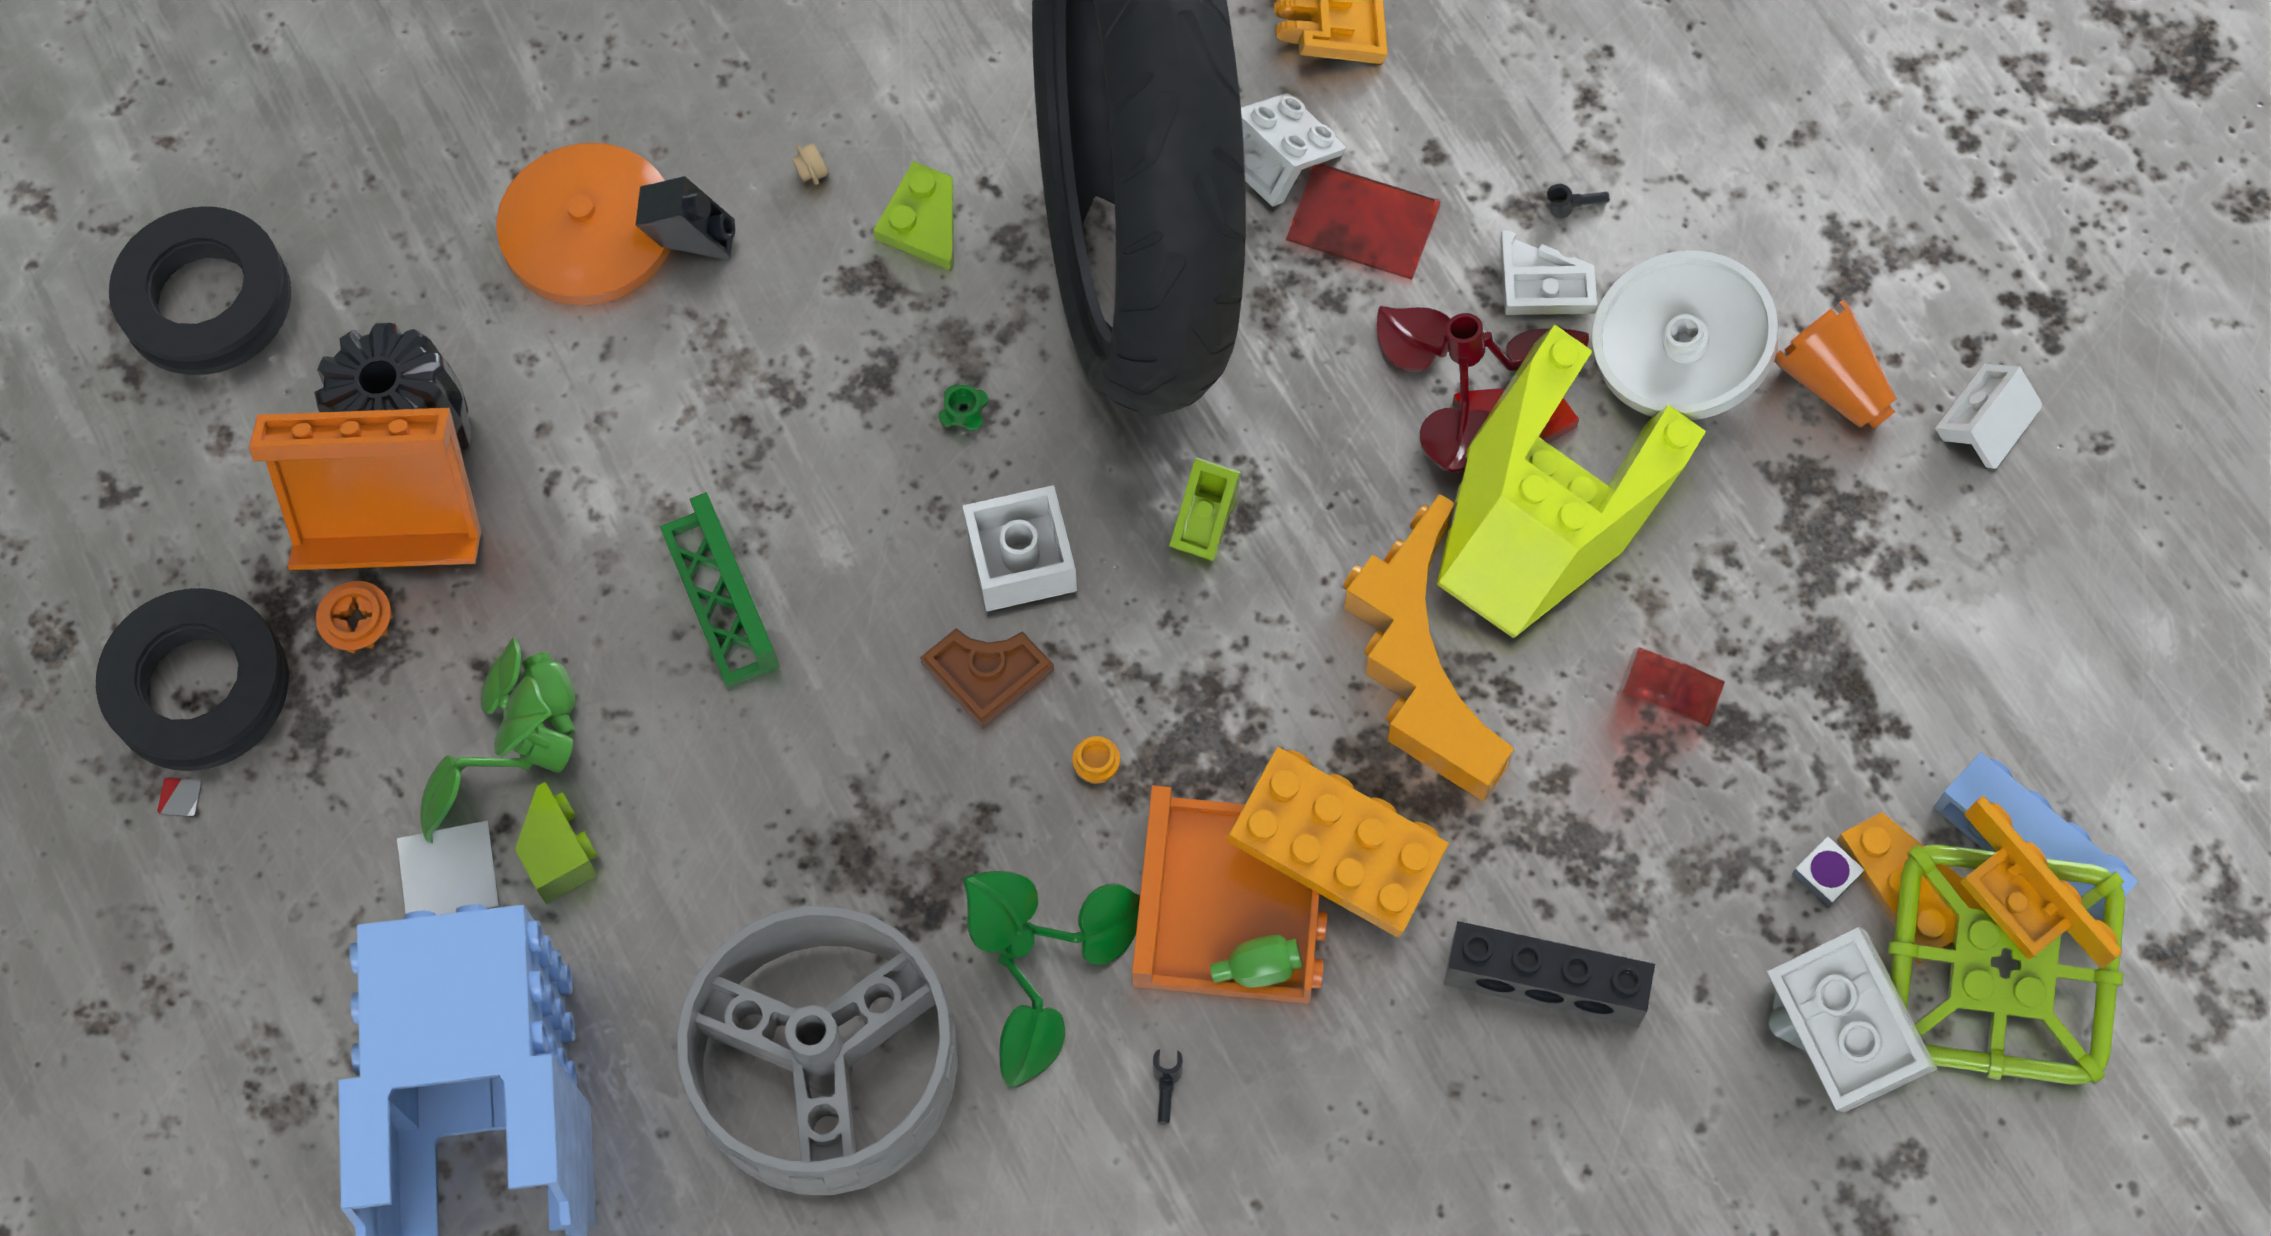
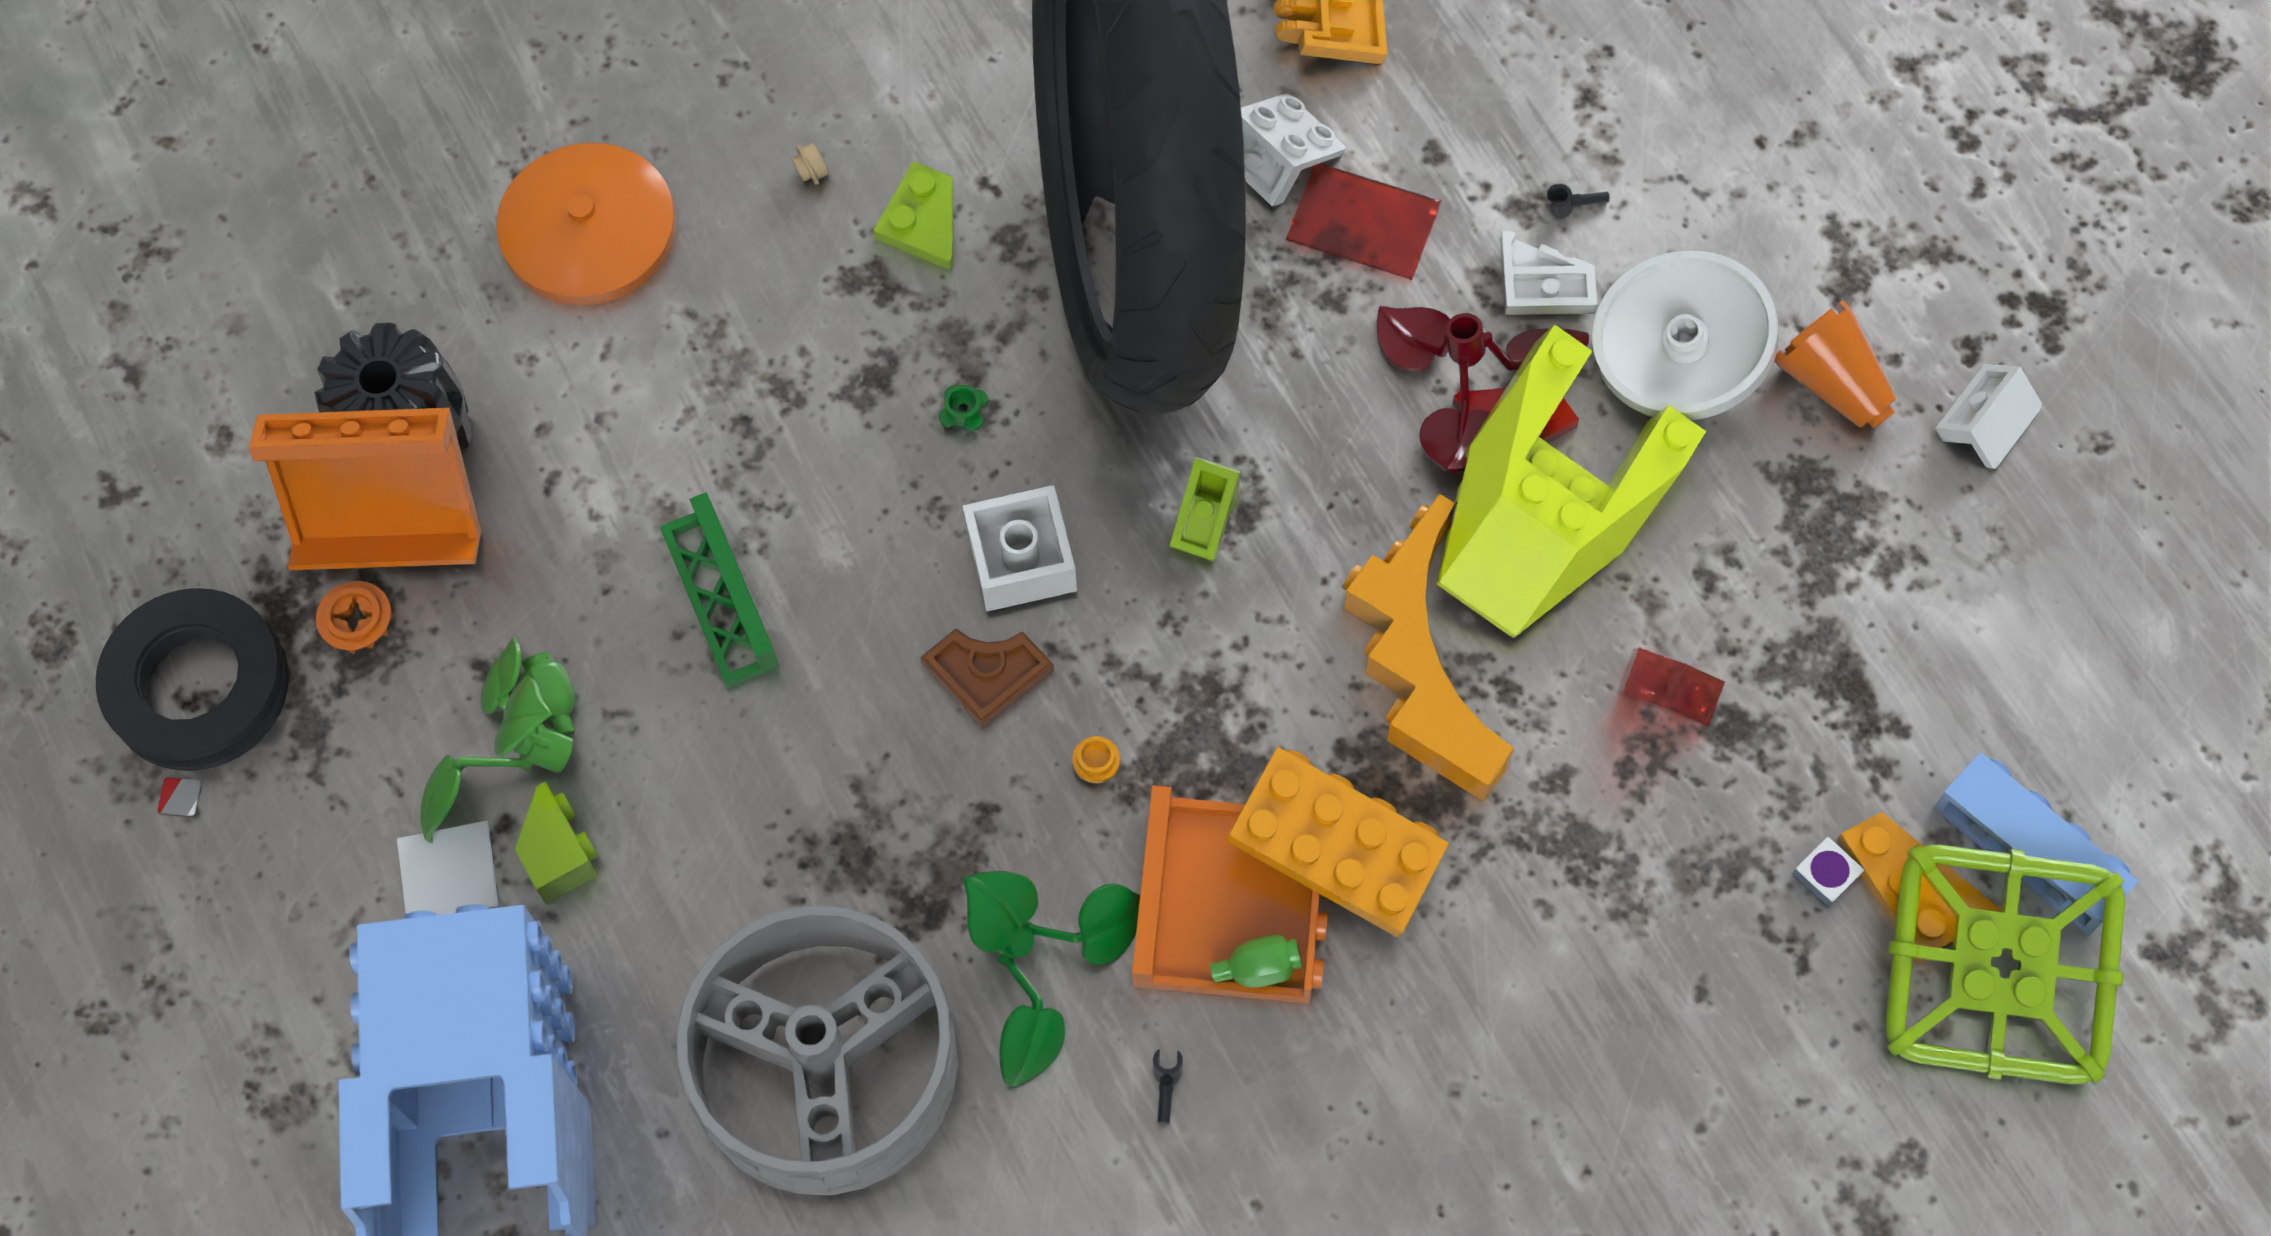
(182, 239): black tyre -> none
(685, 218): black slope -> none
(1549, 974): black brick -> none
(1848, 1020): white piece -> none
(2027, 895): light orange bracket -> none

